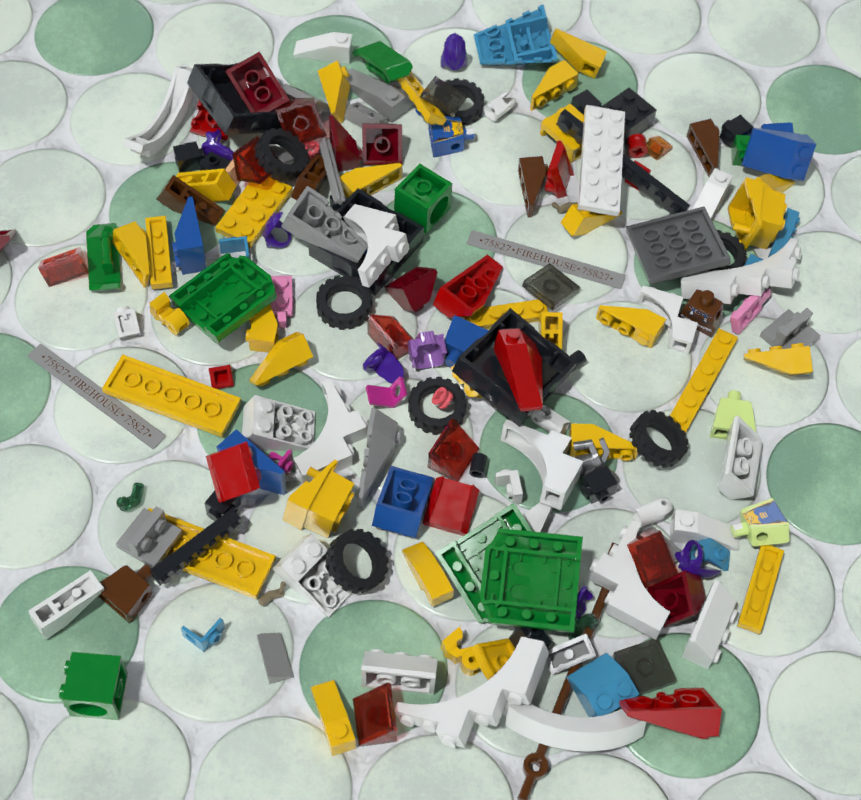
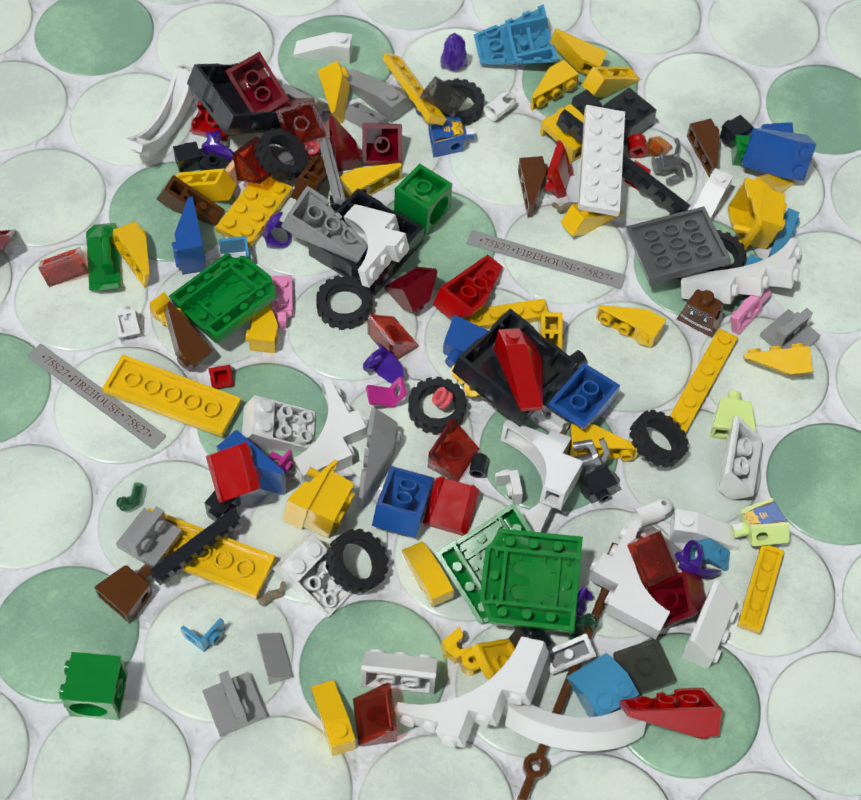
(65, 604): white slope -> none
(158, 252): yellow plate -> none
(187, 343): none -> reddish brown slope
(233, 703): none -> light grey bracket
(285, 354): yellow slope -> none
(384, 61): green piece -> none
(427, 350): medium lavender hair -> none
(551, 286): clear smoke tile -> none
(585, 396): none -> blue slope
(608, 80): none -> yellow slope
(667, 163): none -> flat silver piece
(667, 305): white arch -> none

